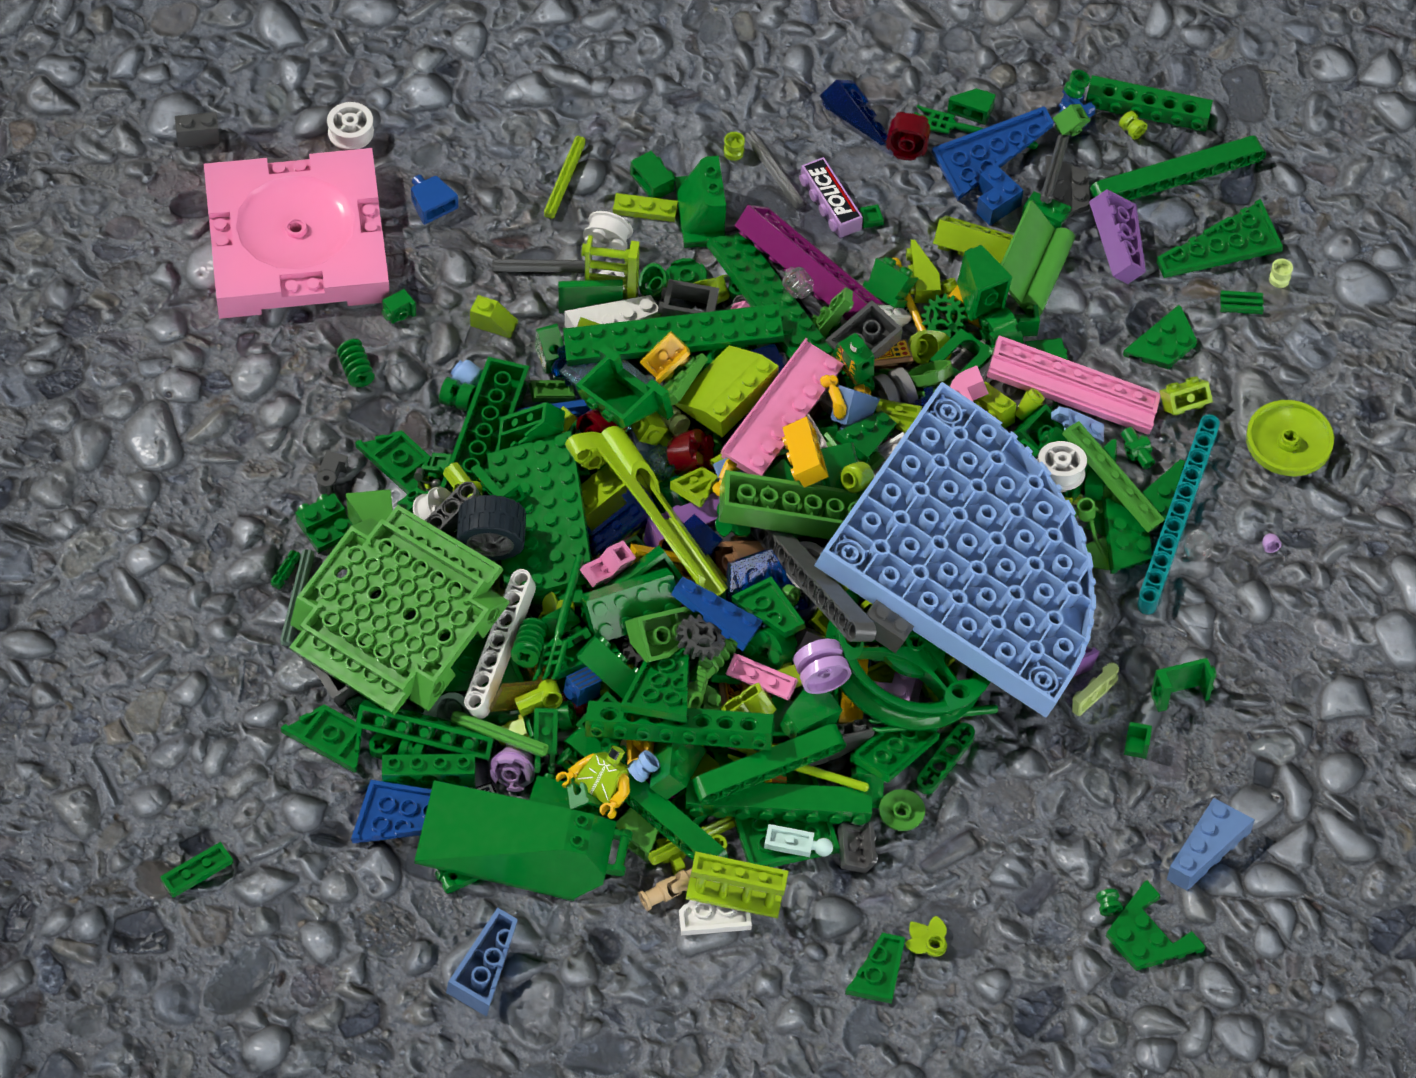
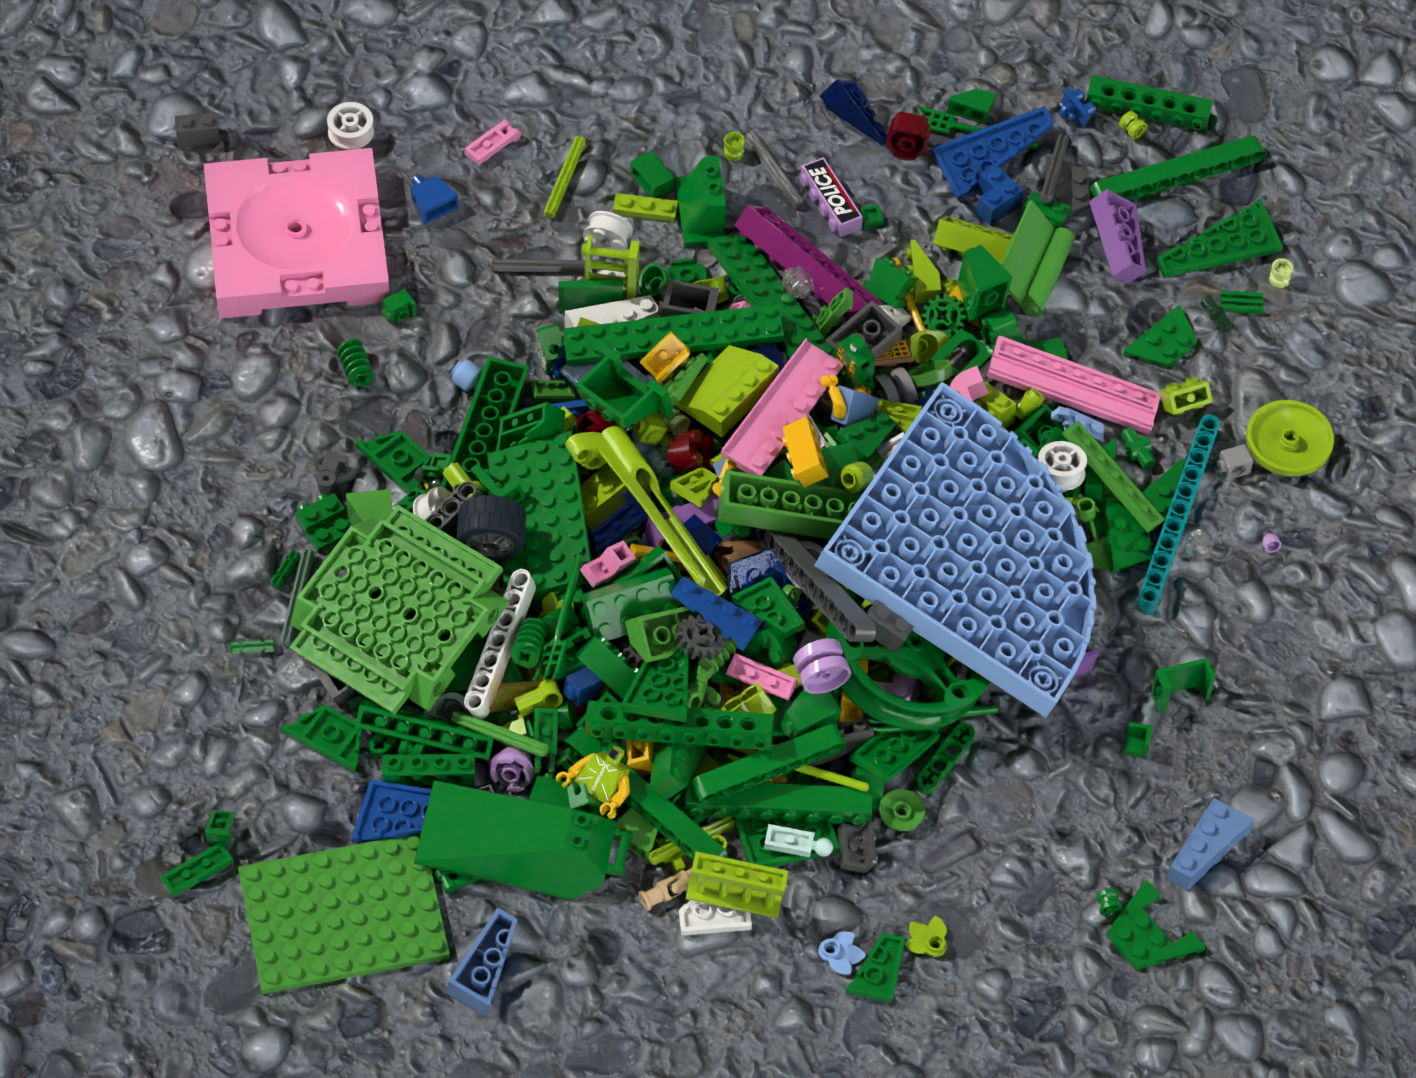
(220, 828): none -> green slope
(252, 646): none -> green axle
(342, 914): none -> bright green plate
(463, 397): green wheel -> none
(492, 142): none -> bright pink plate
(492, 317): lime slope -> none
(643, 766): light blue wheel -> none
(844, 953): none -> light blue plate
(1028, 323): green panel -> none
(1071, 120): bright green brick -> none
(1076, 85): green wheel -> none
(1095, 689): yellowish green hinge -> none
(1217, 313): none -> clear green axle
(1235, 462): none -> light grey brick

